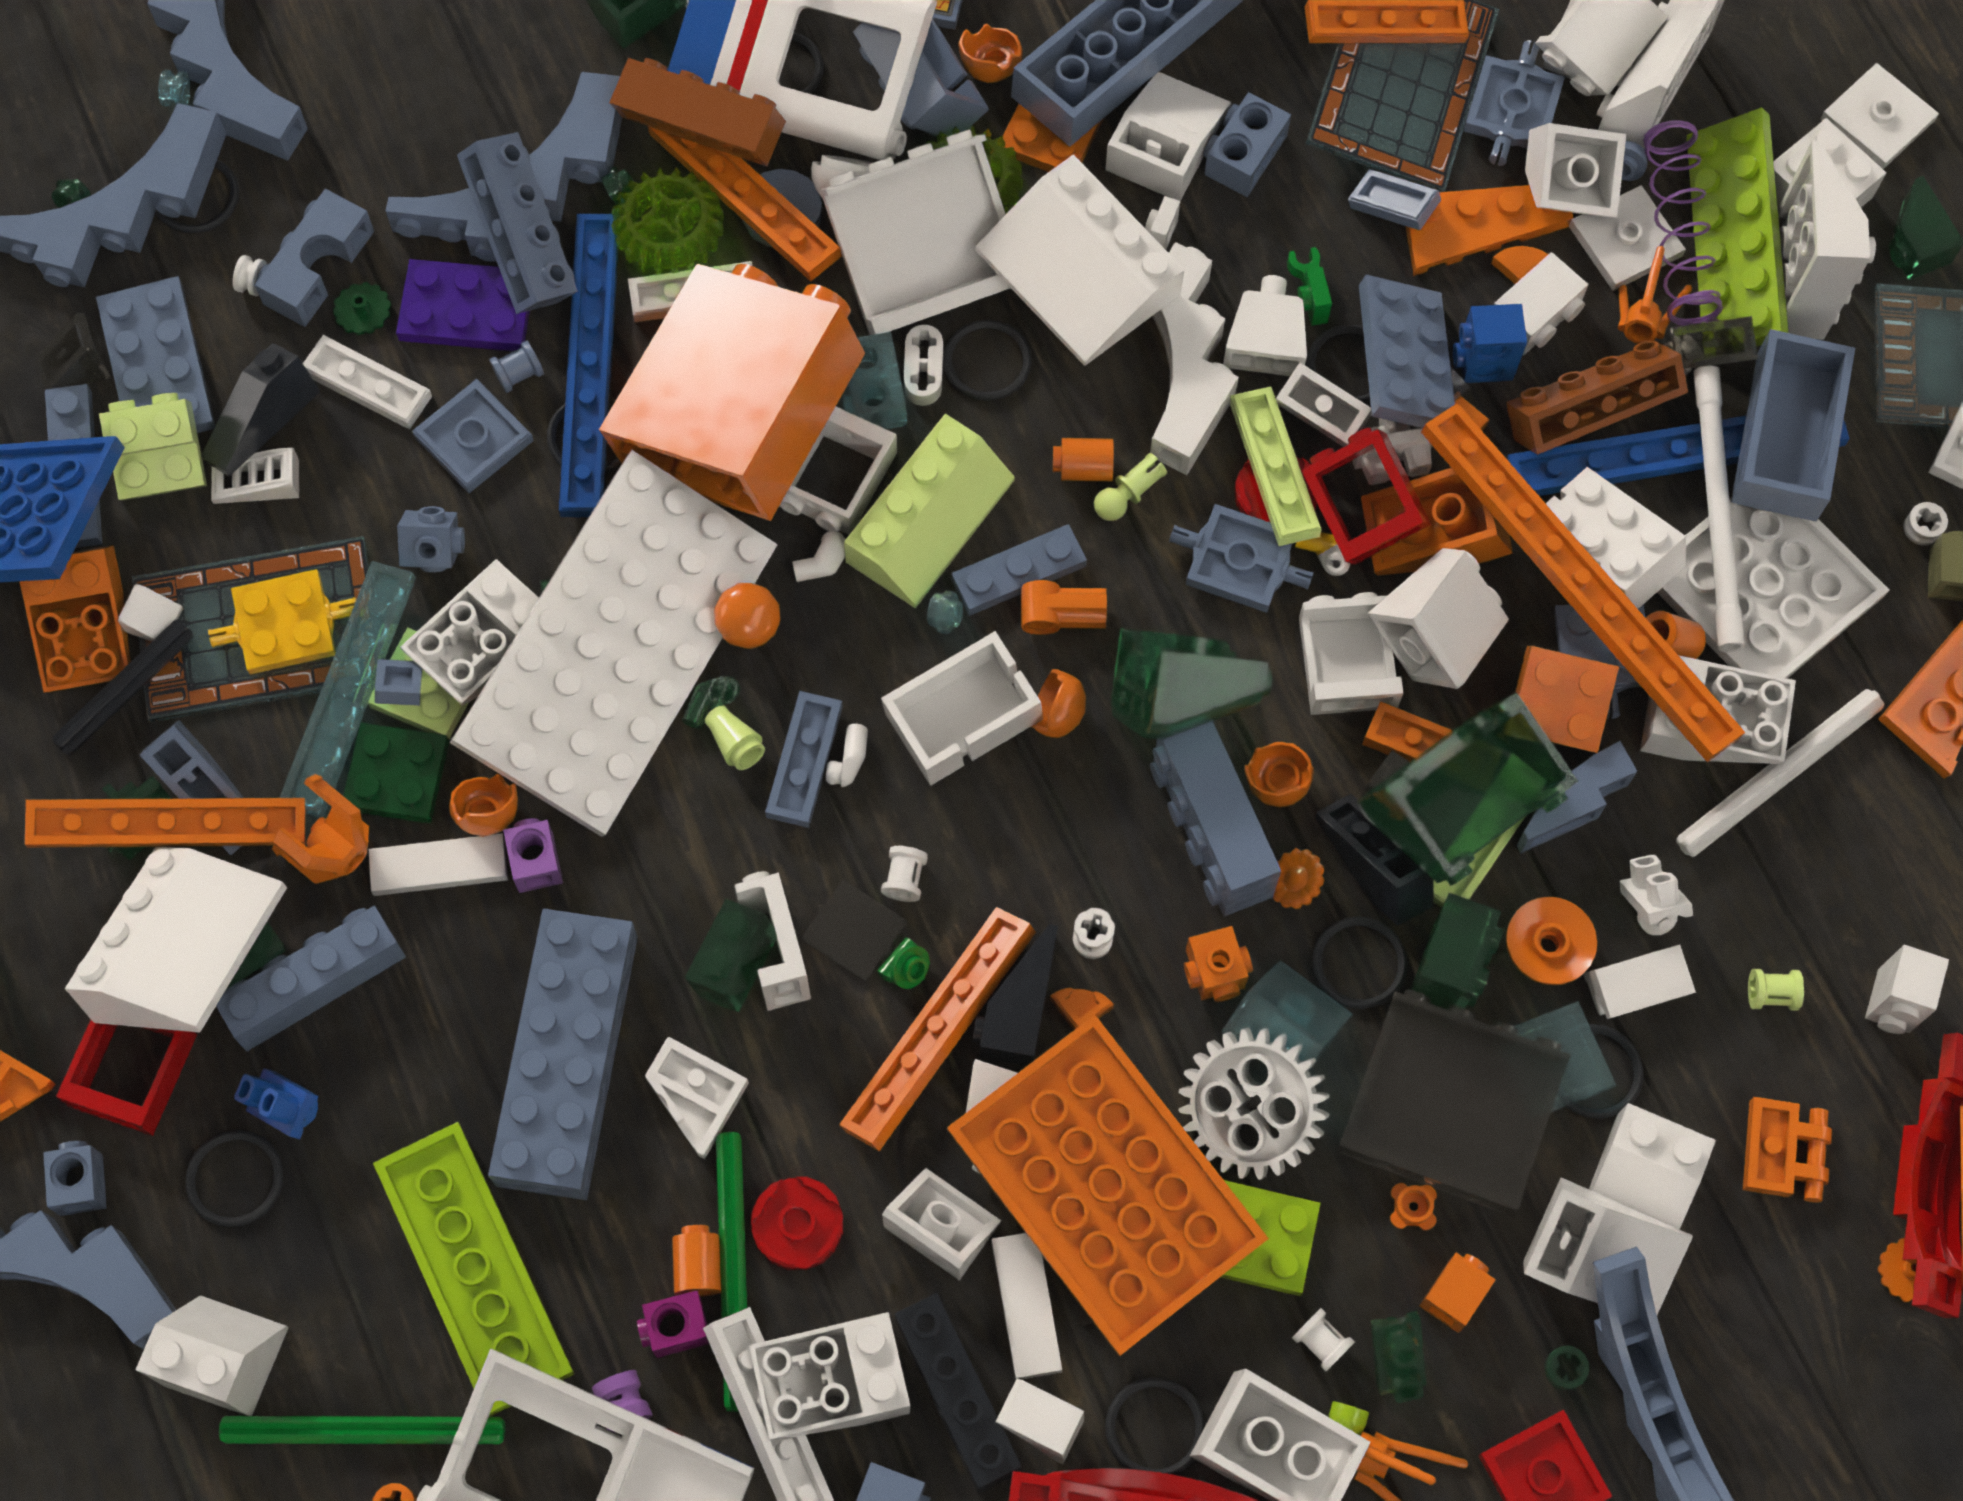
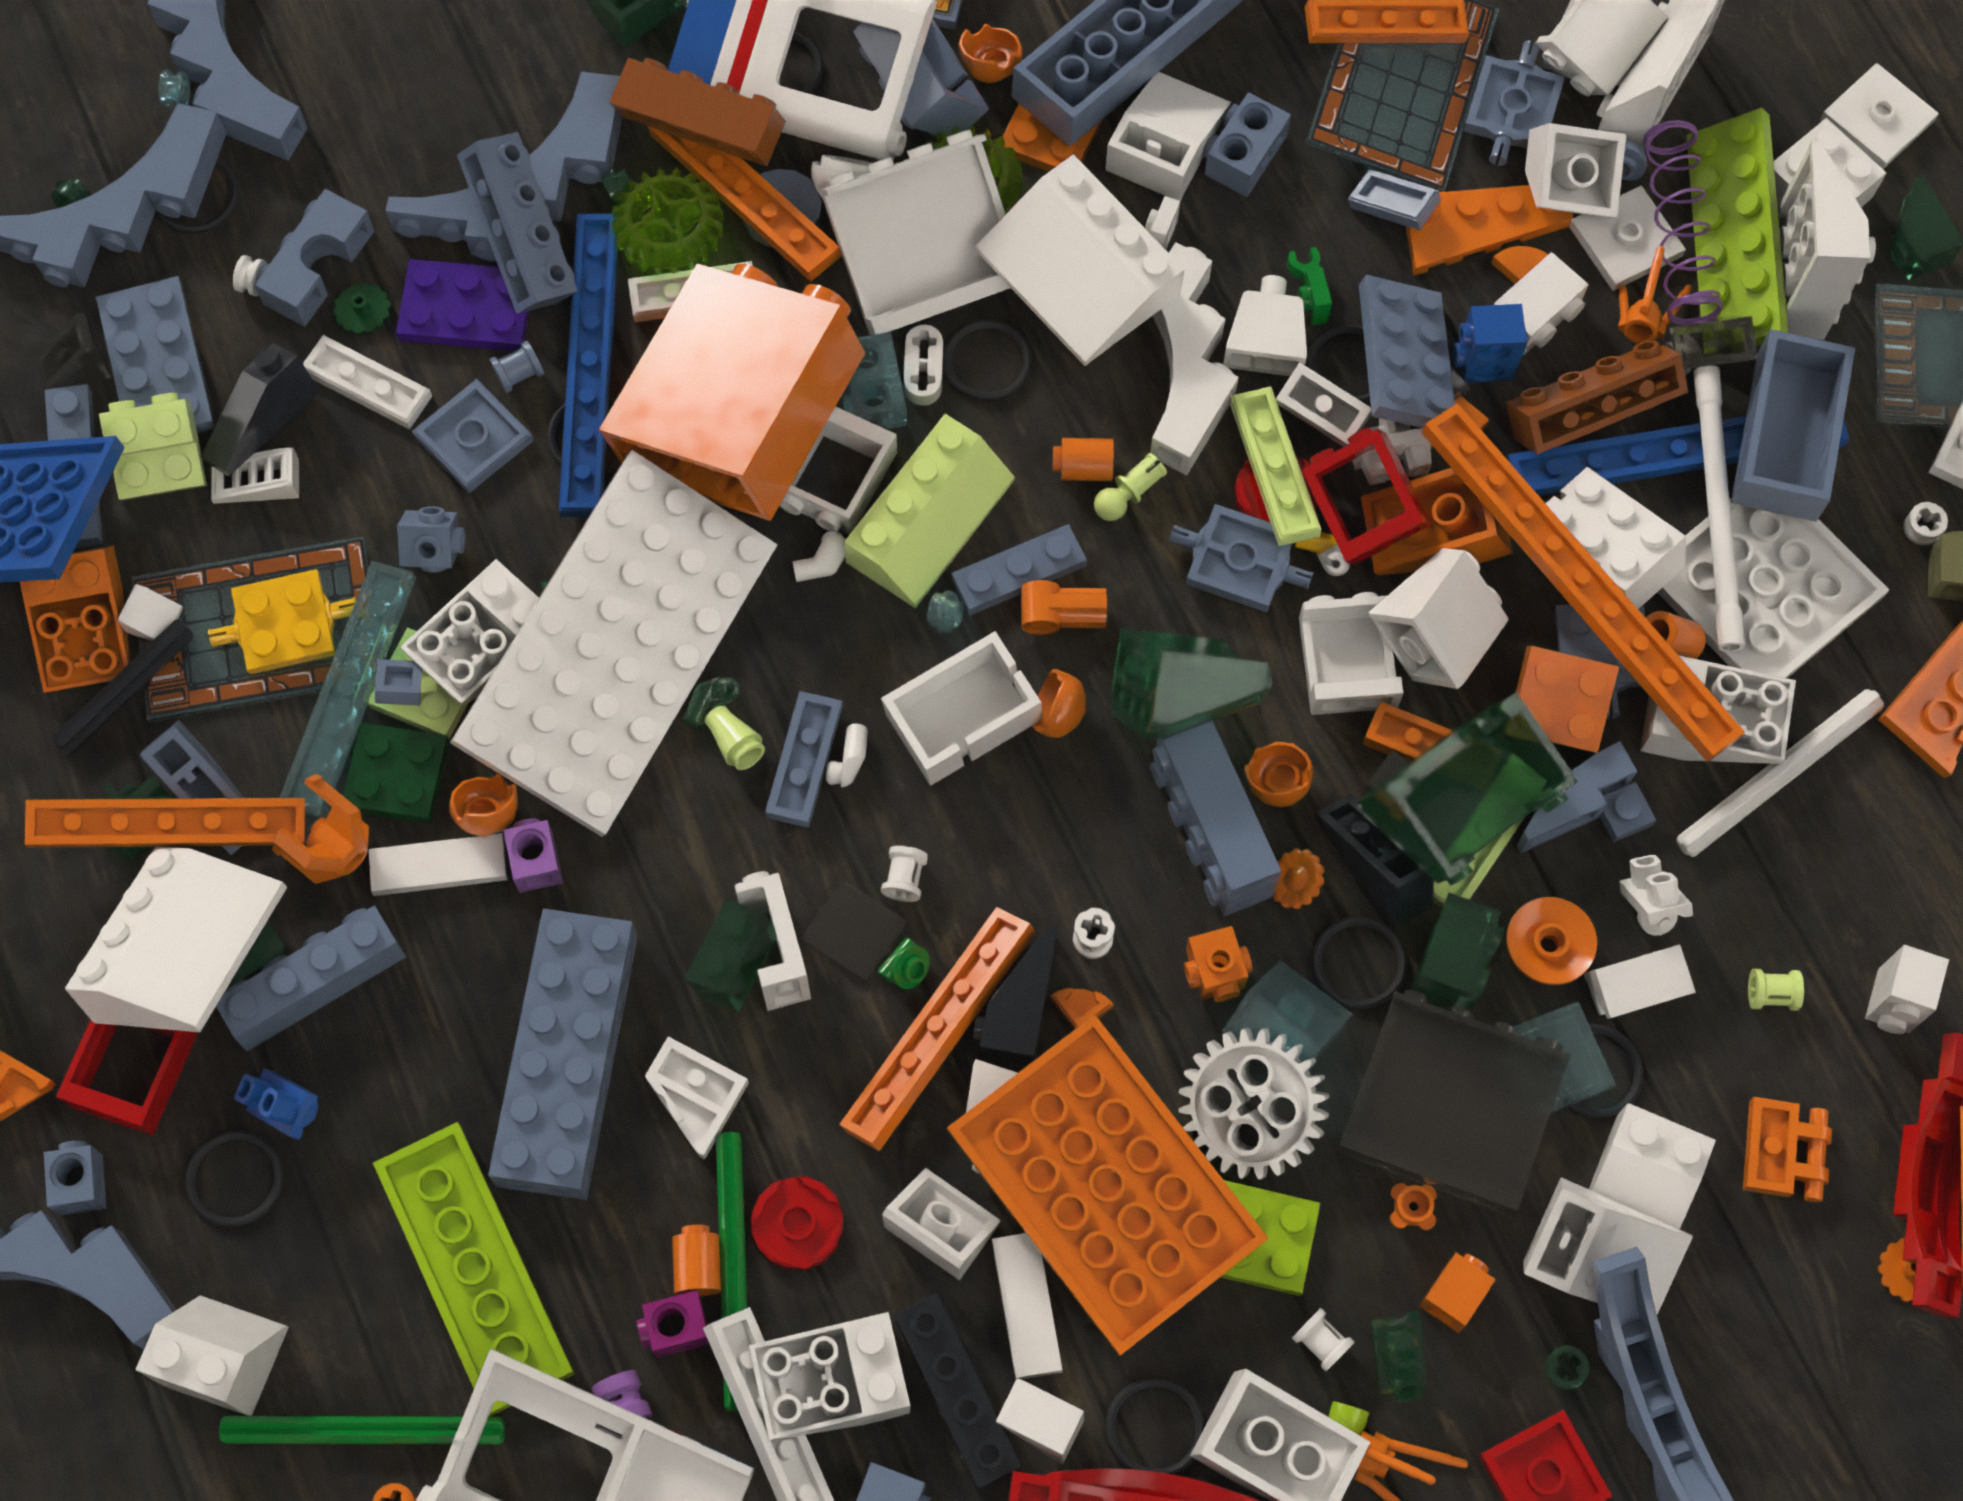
(747, 615): orange hair -> none
(1626, 812): none -> sand blue plate

